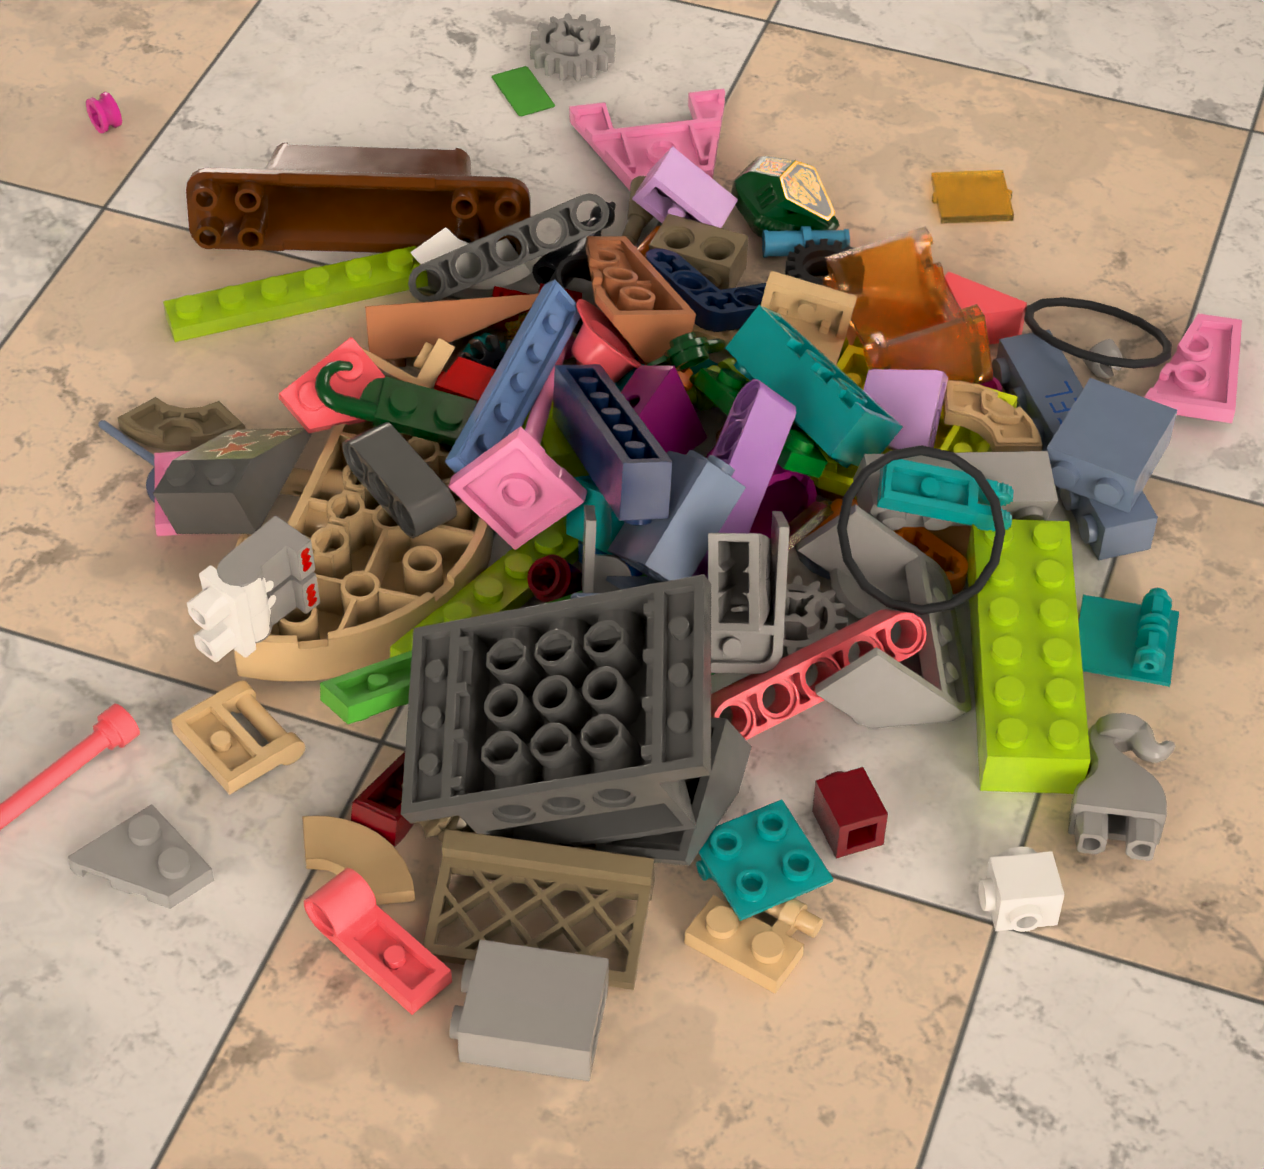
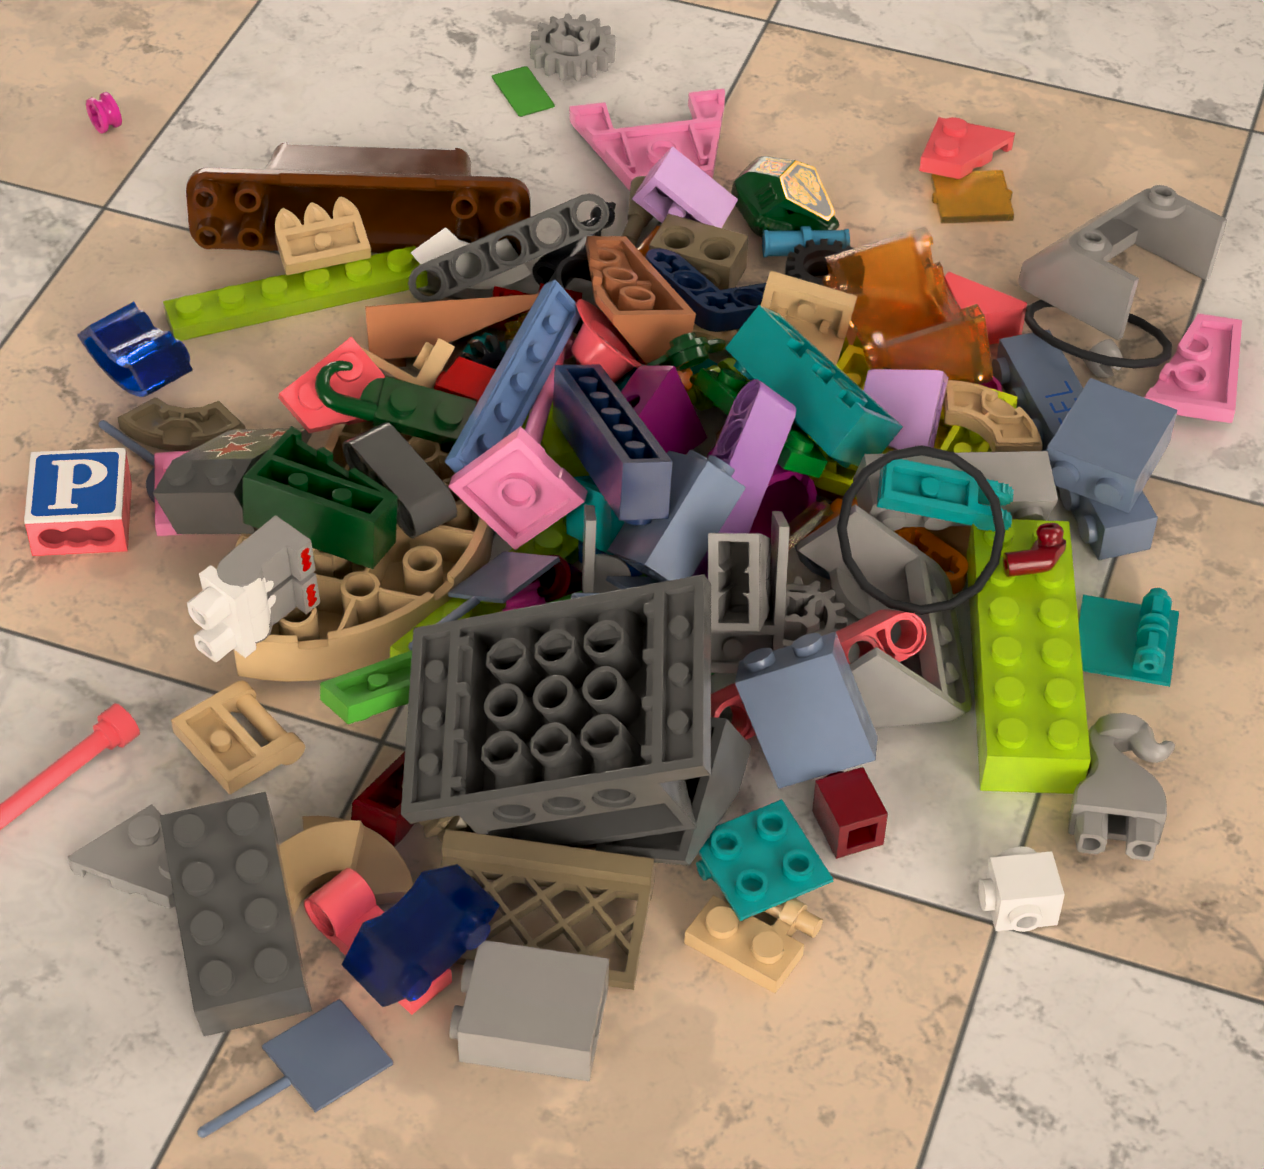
(78, 501): none -> piece
(135, 351): none -> clear blue brick
(234, 914): none -> dark grey brick
(318, 1057): none -> sand blue piece
(319, 856): none -> tan tile
(321, 239): none -> tan plate
(331, 506): none -> dark green wedge
(420, 935): none -> clear blue brick
(498, 581): none -> sand blue piece
(526, 597): none -> dark pink bush
(806, 709): none -> sand blue brick
(962, 146): none -> coral wing
(1041, 556): none -> dark red arm
(1083, 284): none -> light grey windscreen

